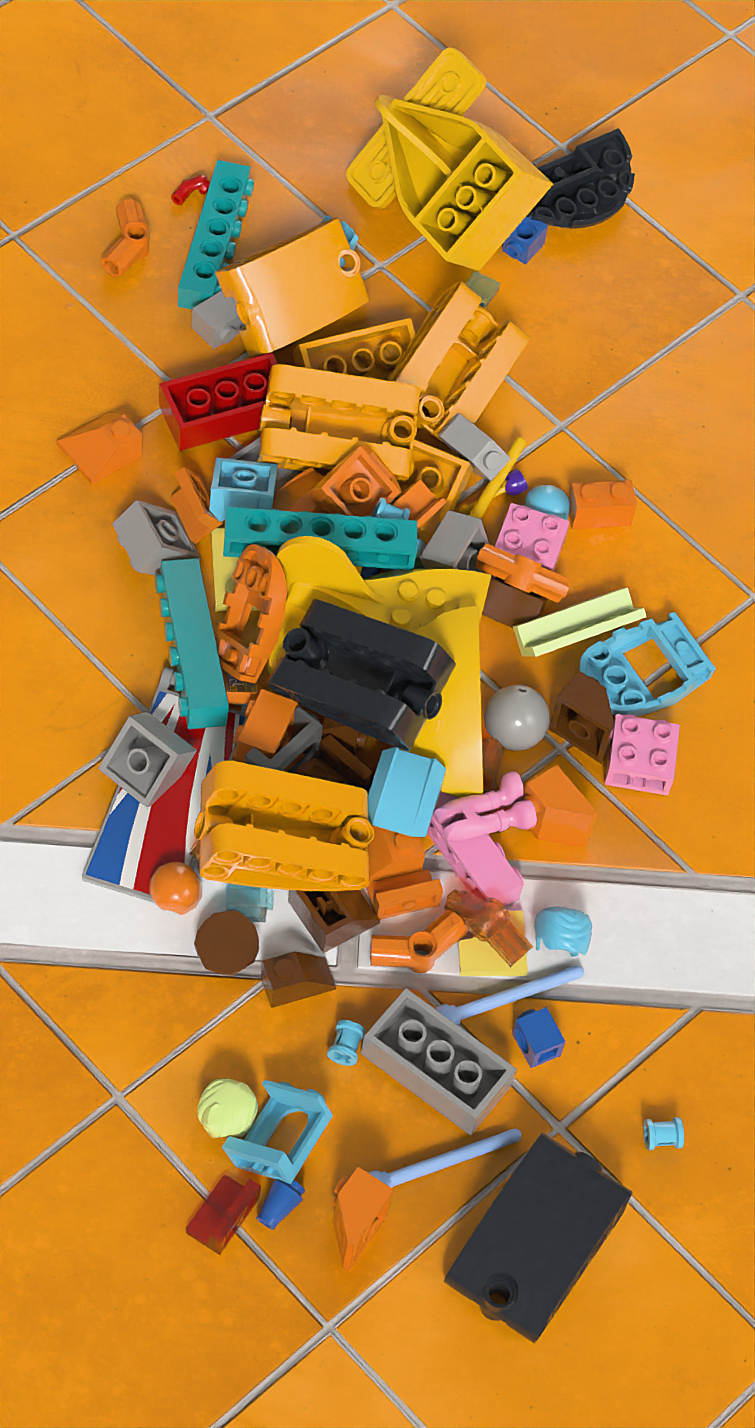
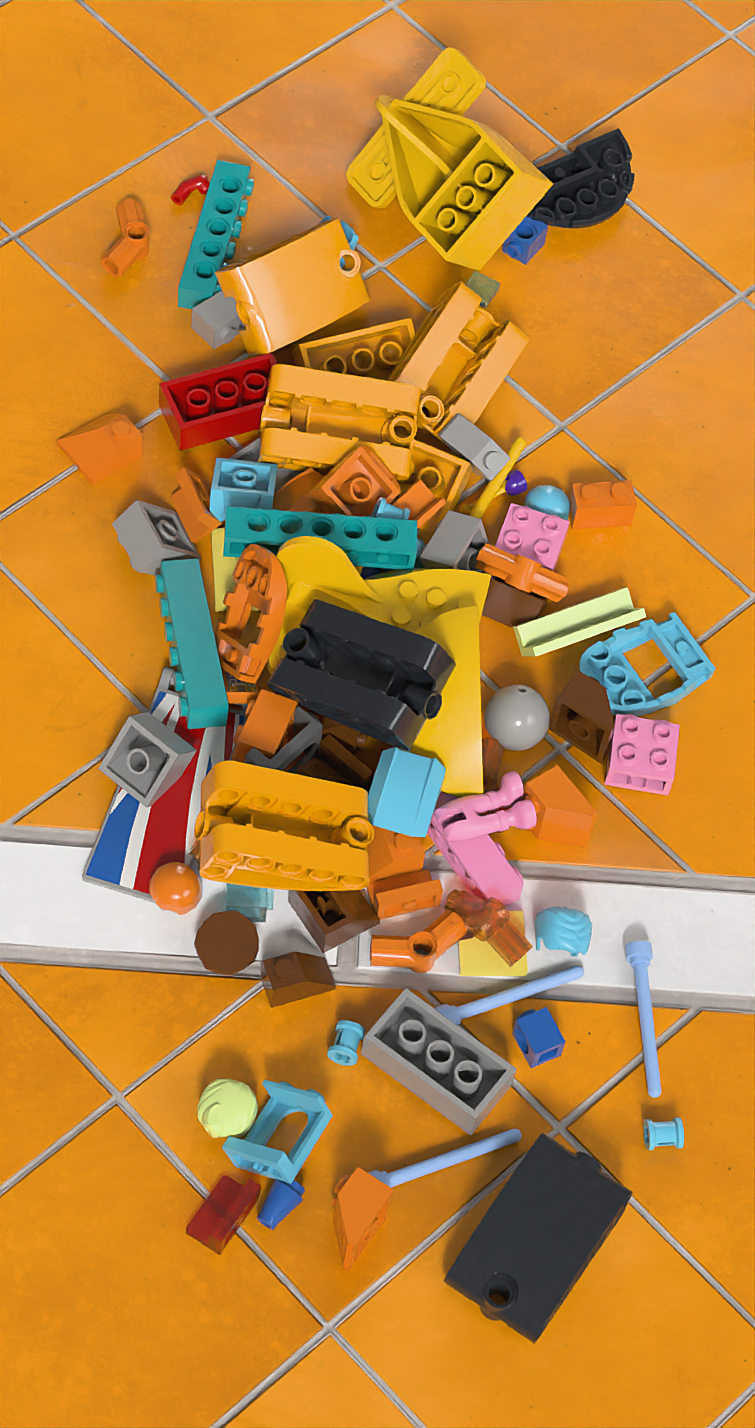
(639, 956): none -> light blue piece

